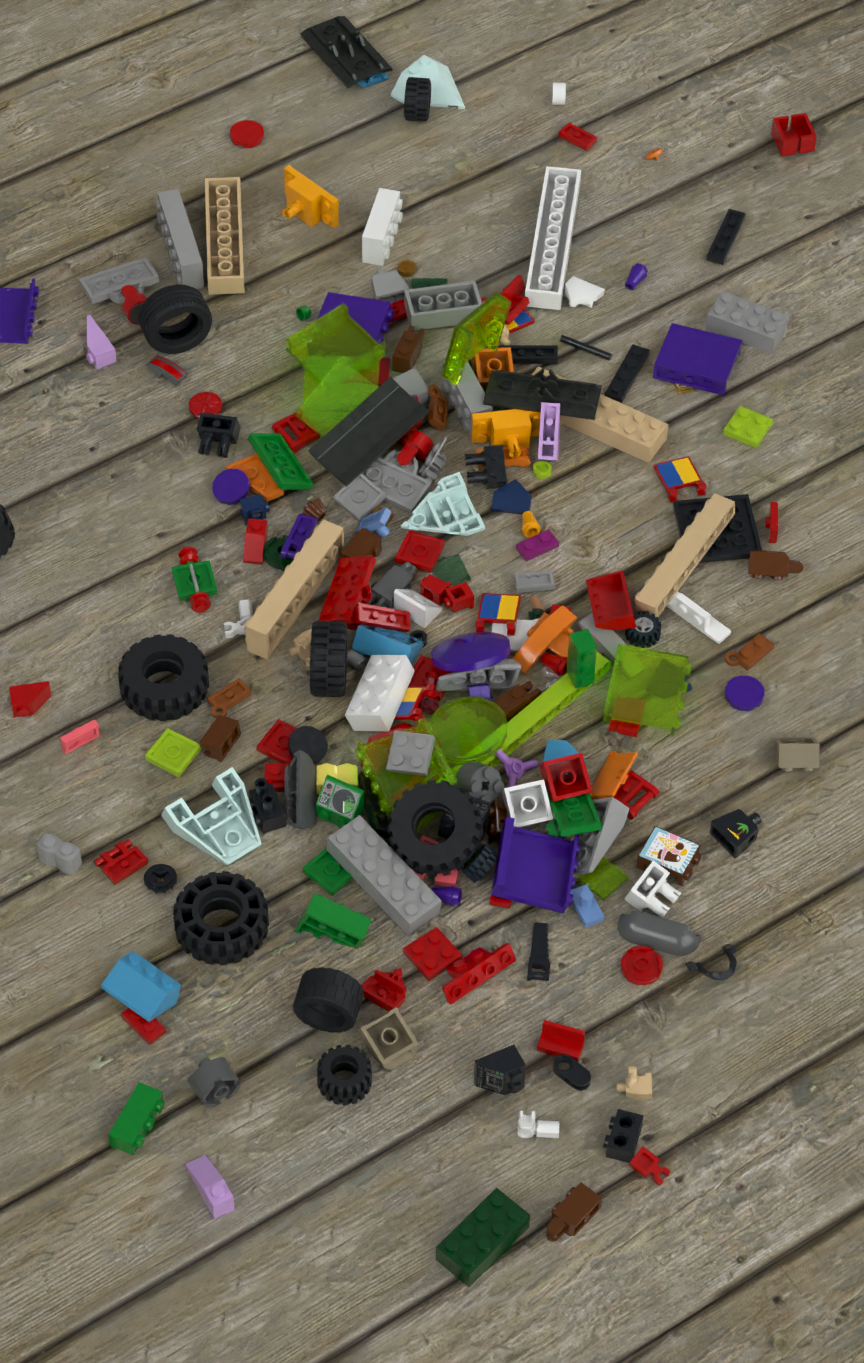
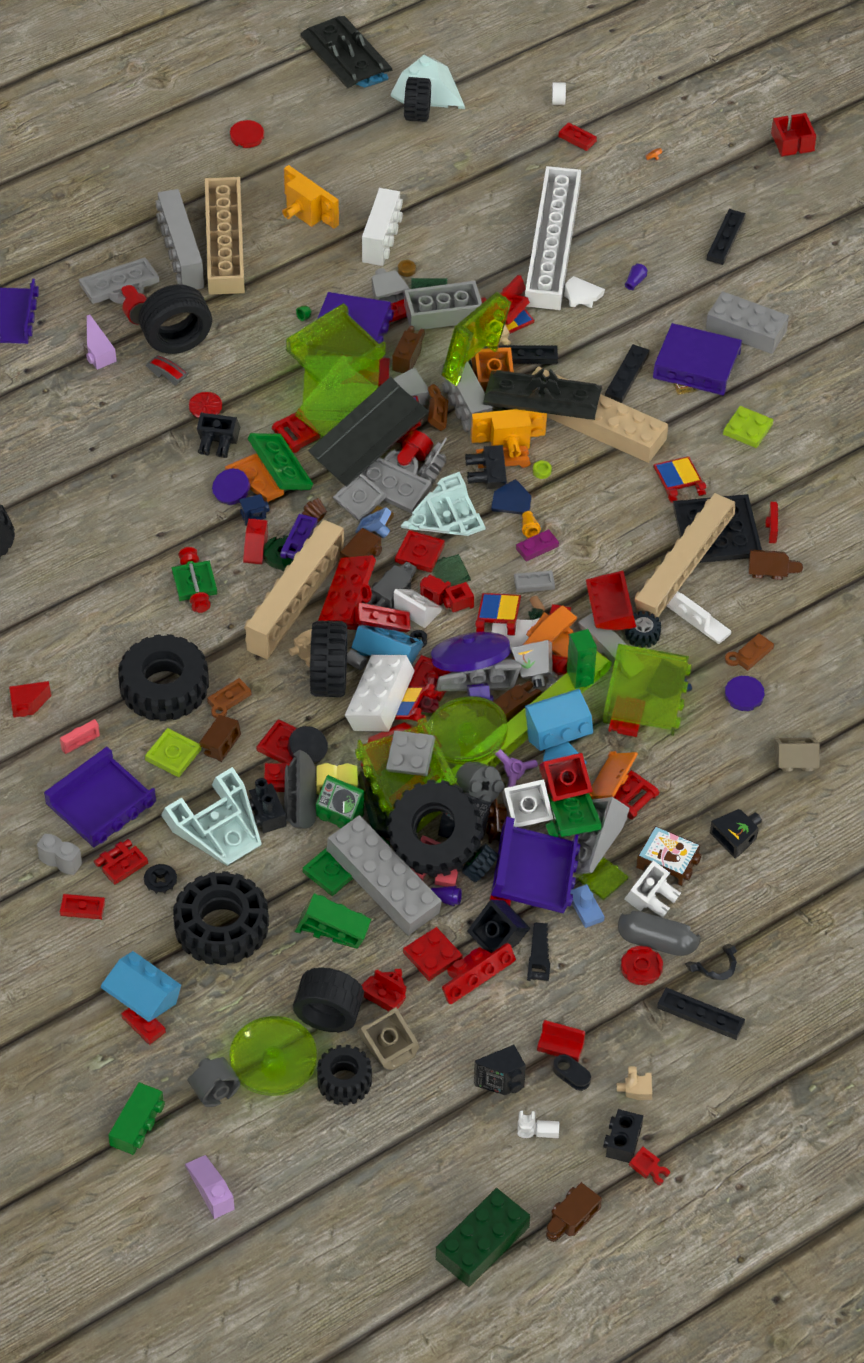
(82, 906): none -> red plate
(99, 798): none -> dark purple panel
(246, 613): white bar -> none
(273, 1055): none -> clear neon green dish
(498, 926): none -> black slope
(534, 661): none -> light grey torso
(549, 432): lavender slope -> none
(558, 720): none -> dark azure slope
(585, 347): black bar -> none
(701, 1013): none -> black plate

